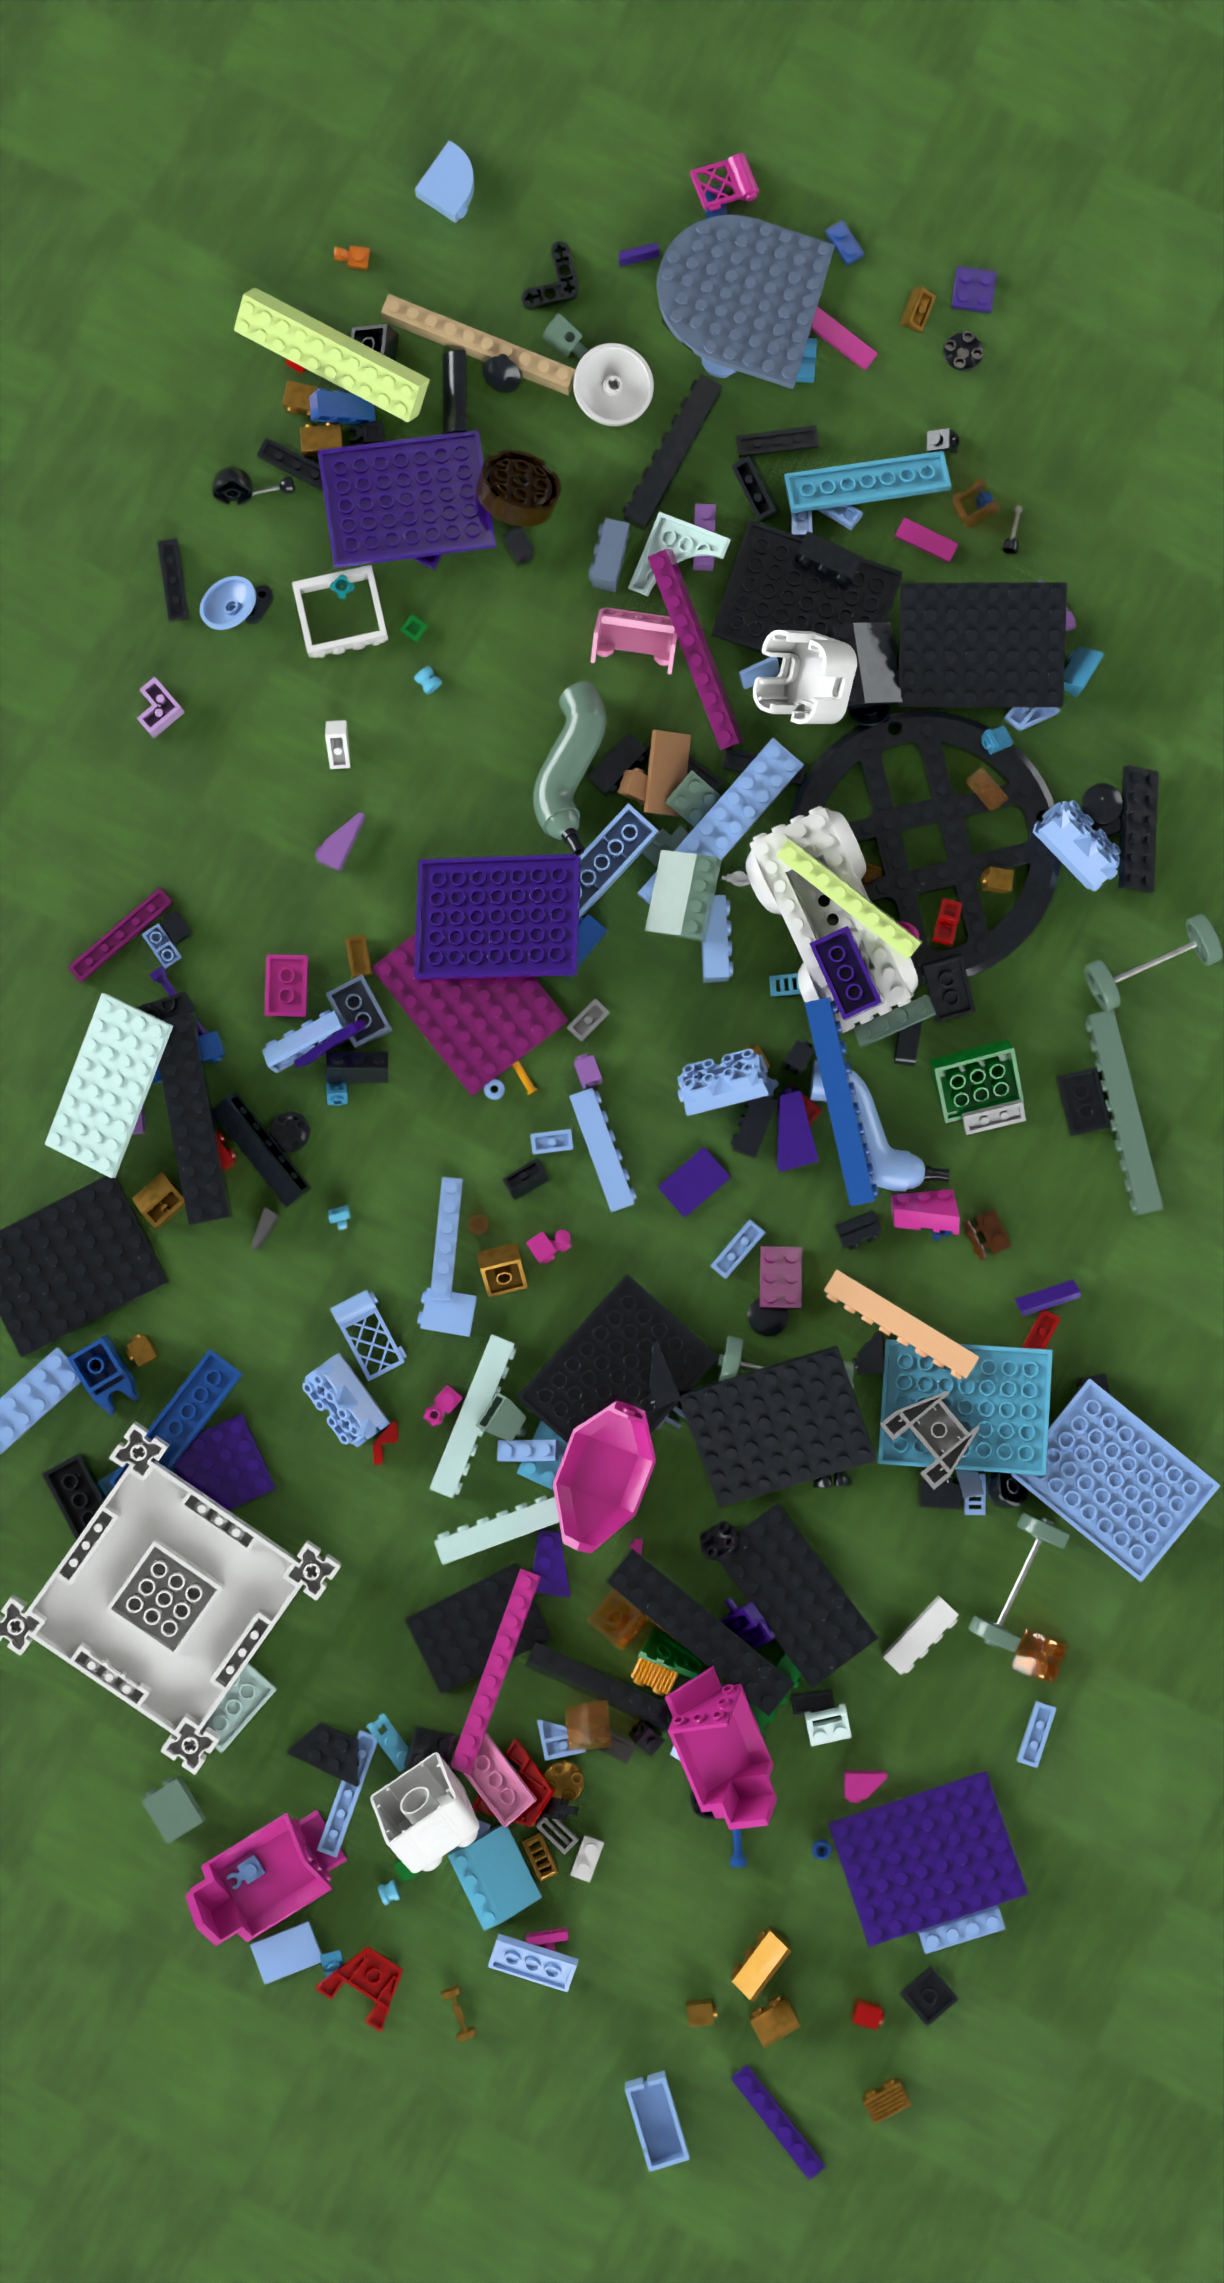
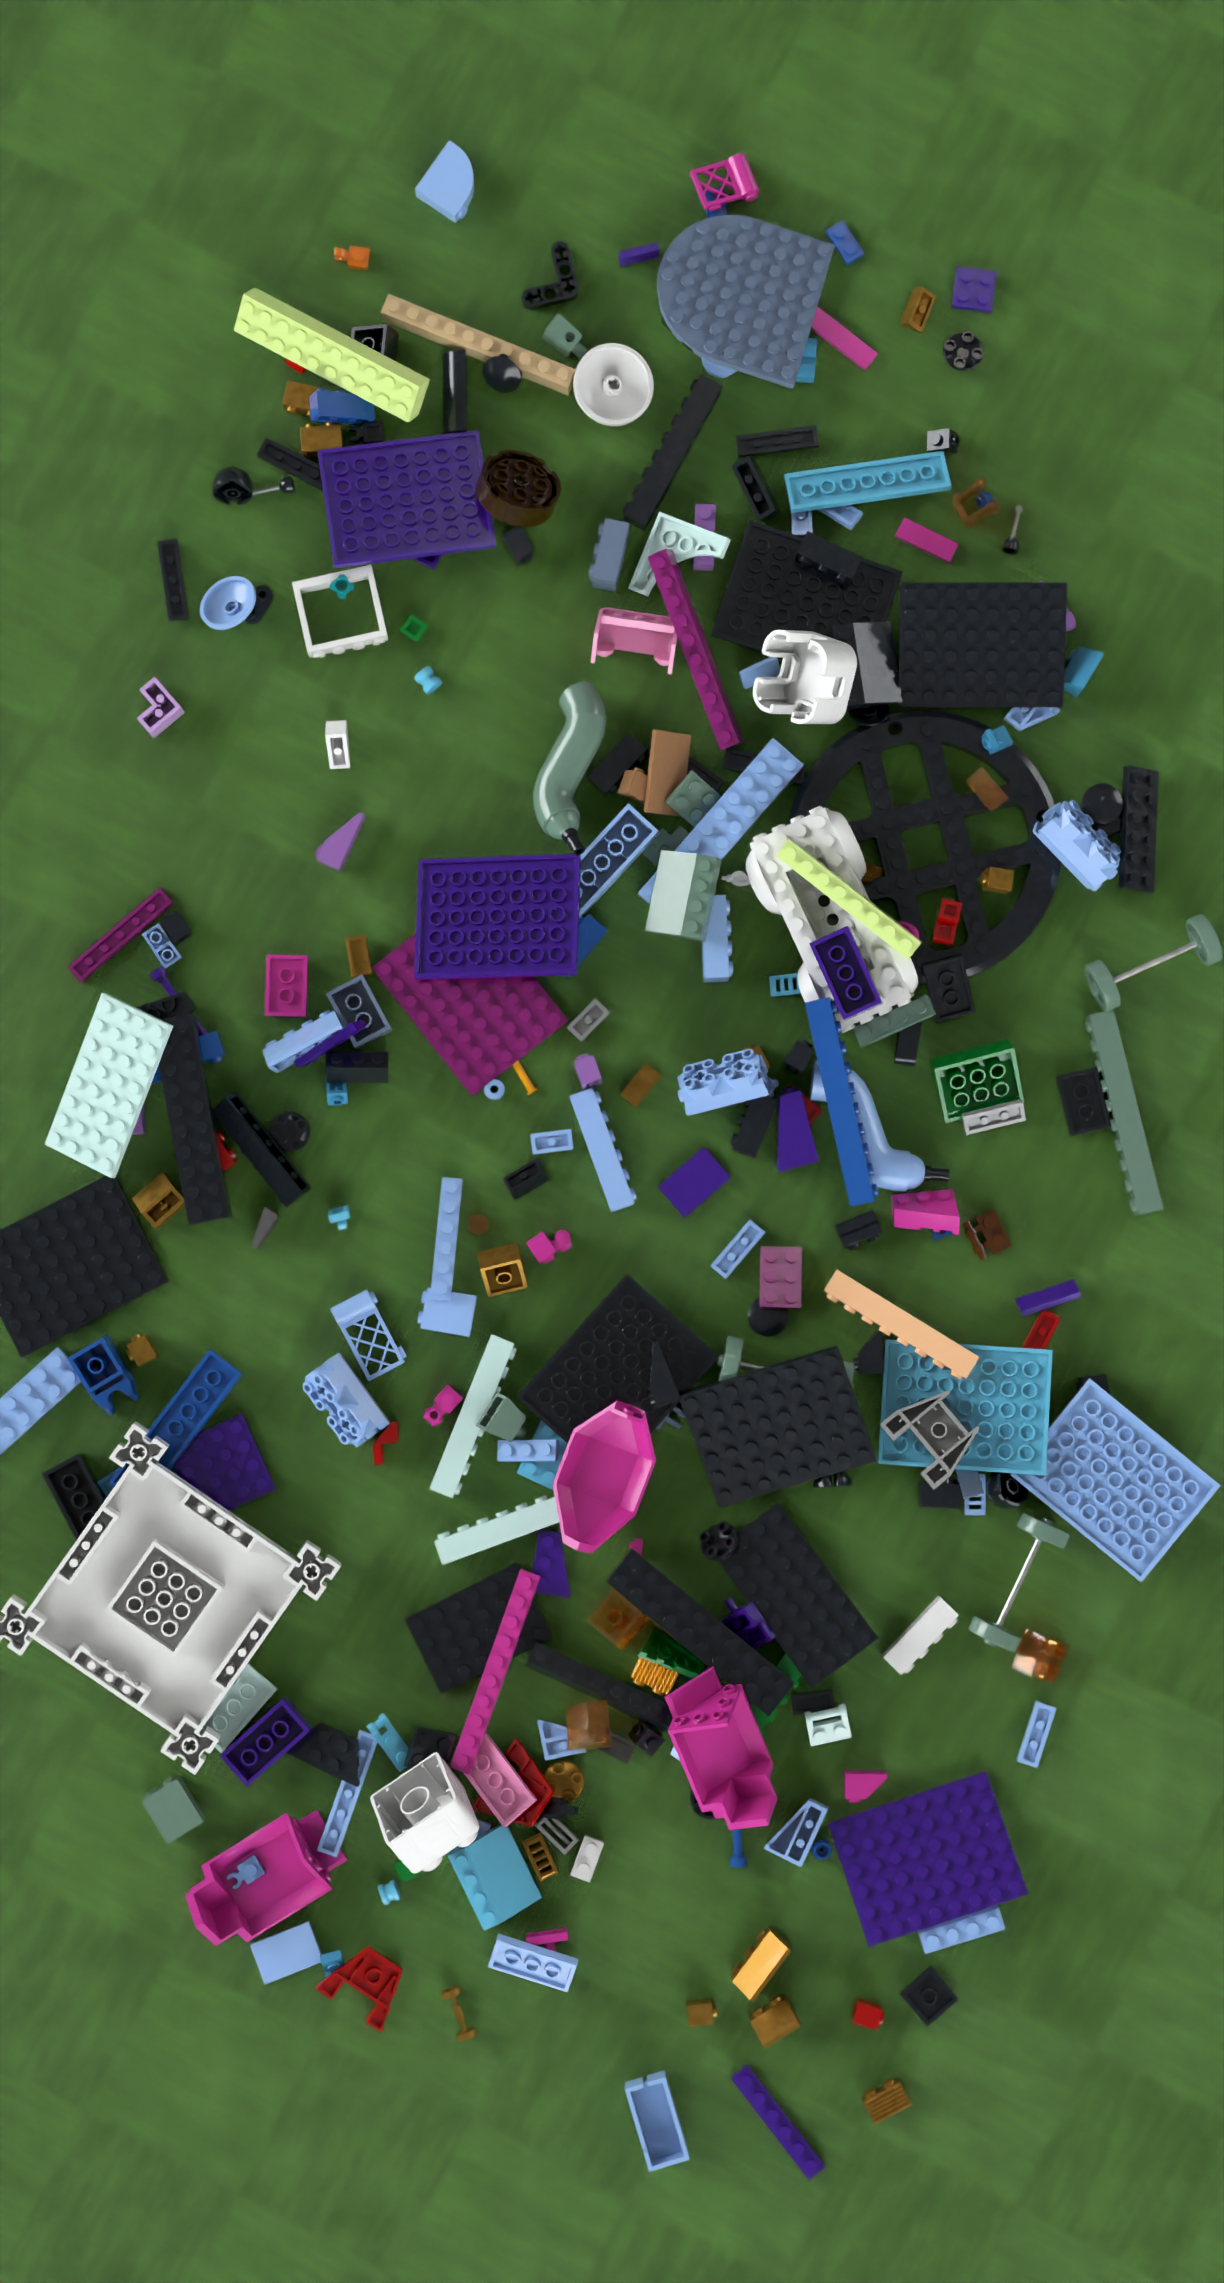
(266, 1741): none -> dark purple brick
(640, 1085): none -> pearl gold plate
(798, 1833): none -> light blue wedge

